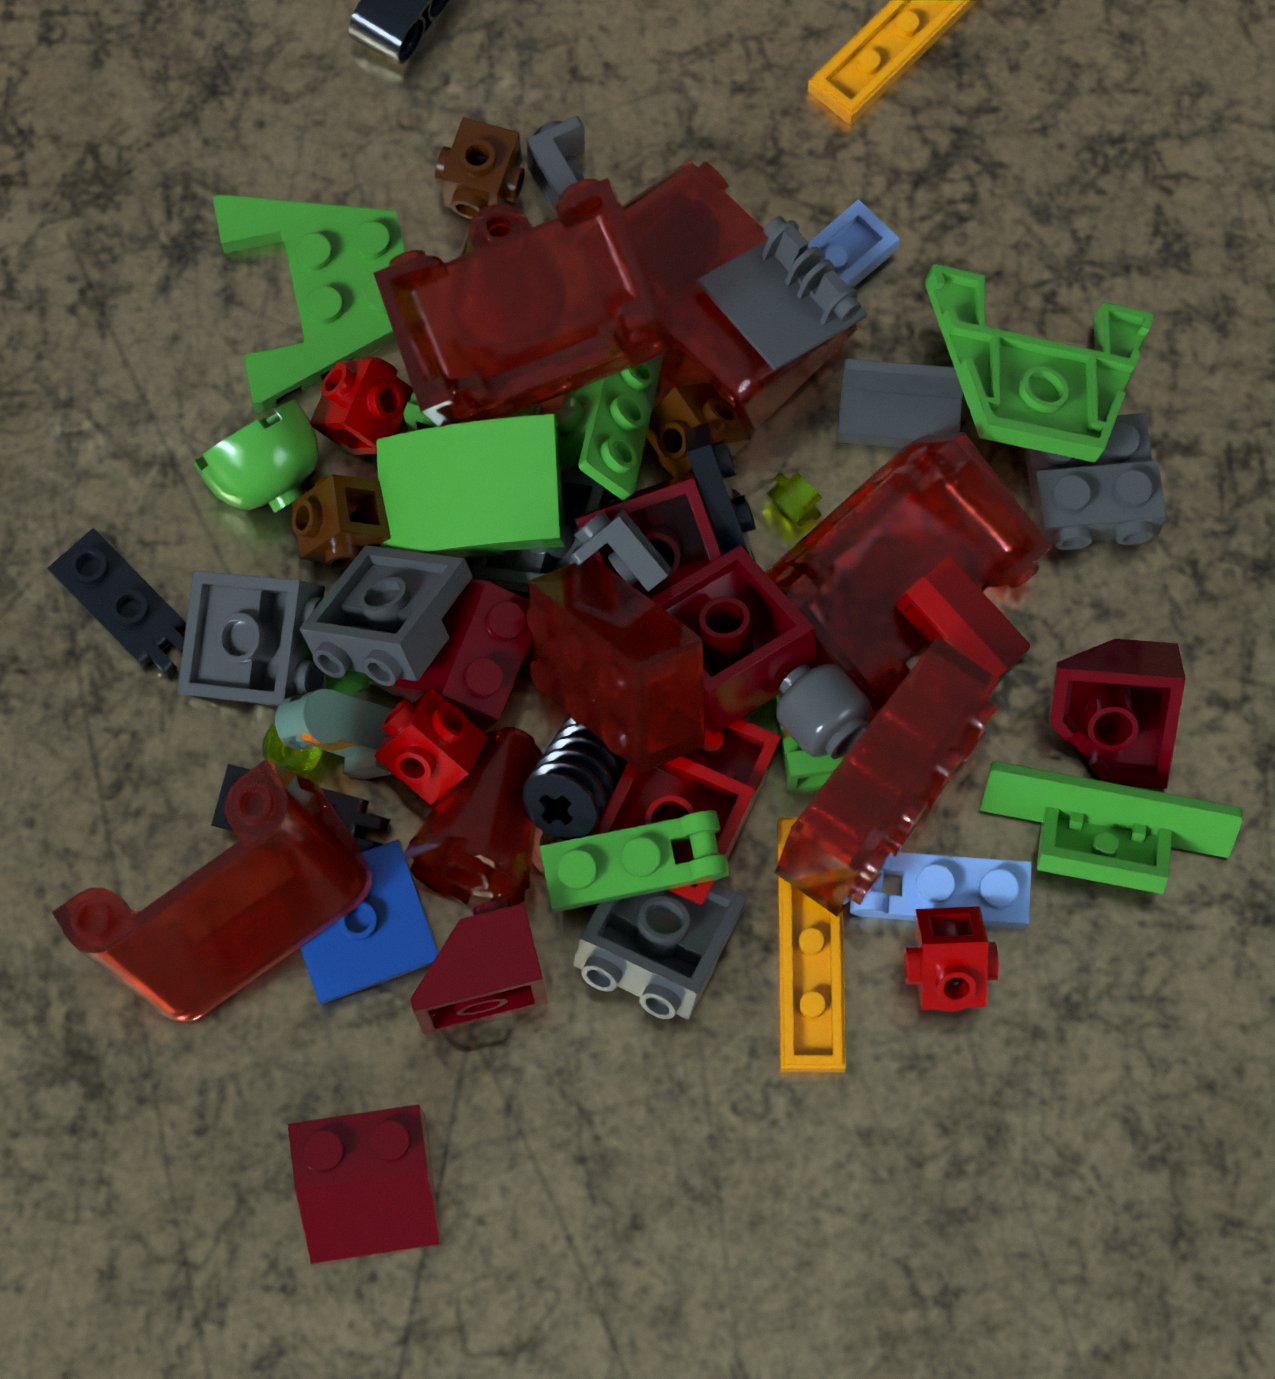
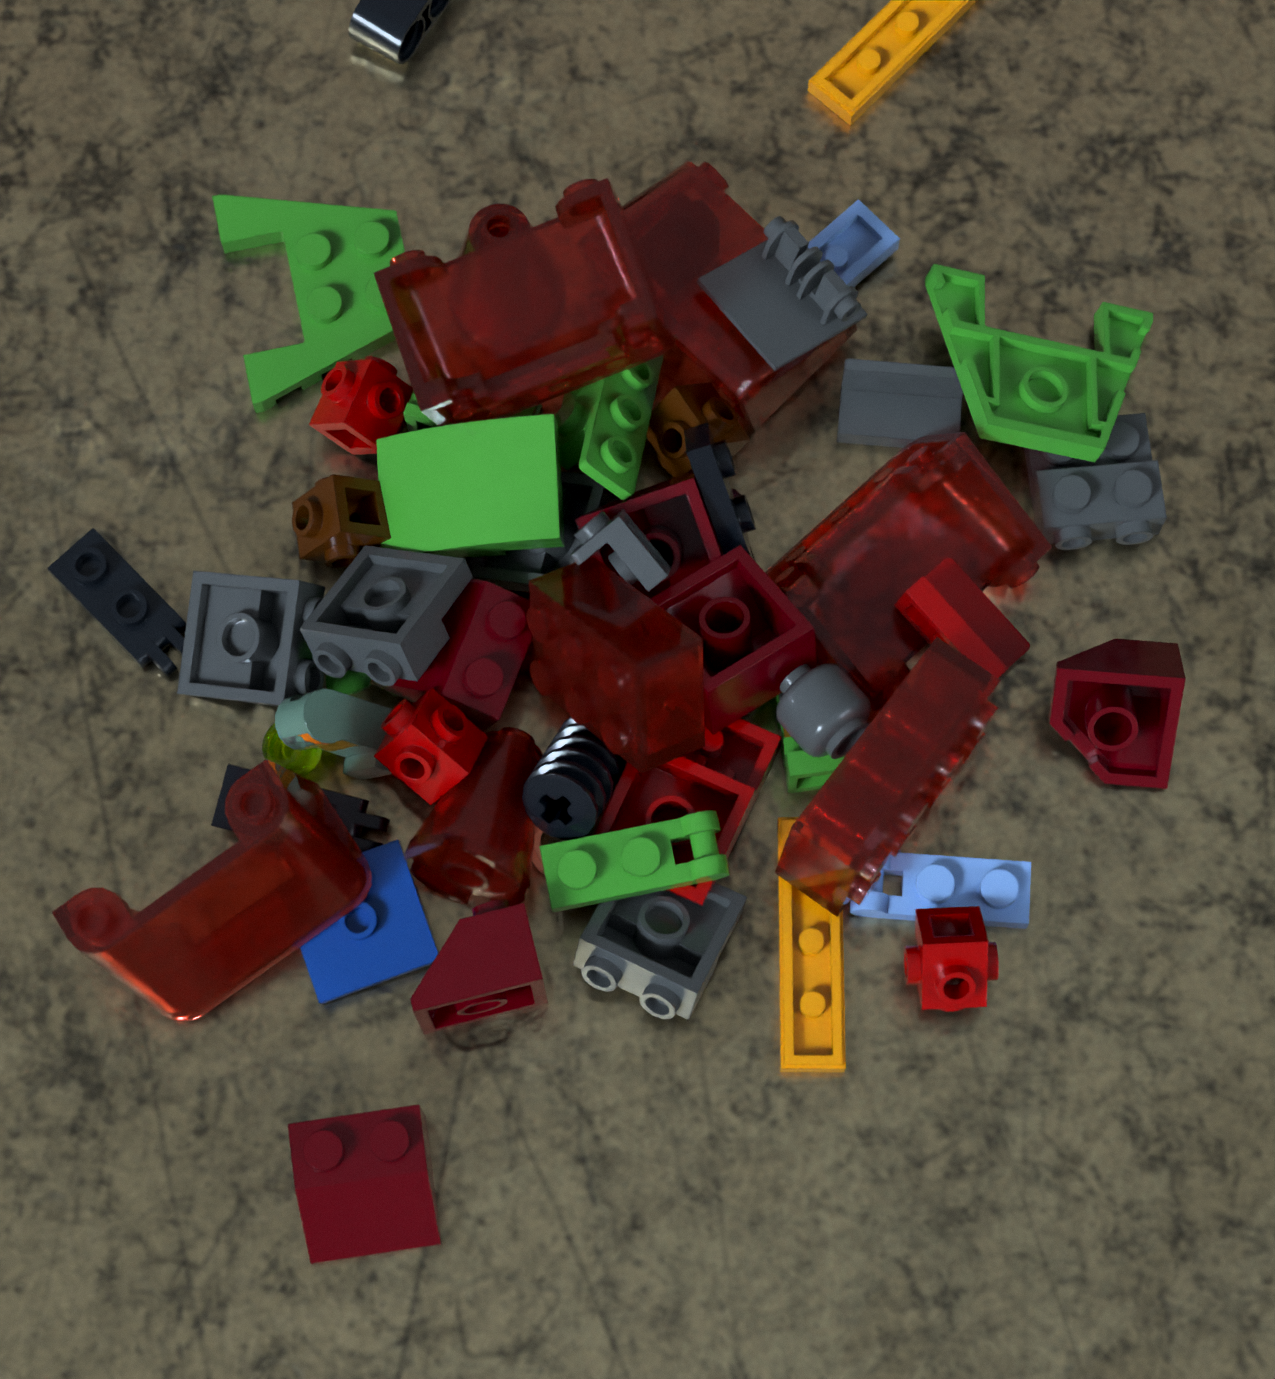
(263, 461): bright green cylinder -> none
(480, 168): reddish brown brick -> none
(552, 157): dark grey bracket -> none
(795, 498): clear neon green plate -> none
(1109, 828): bright green bracket -> none

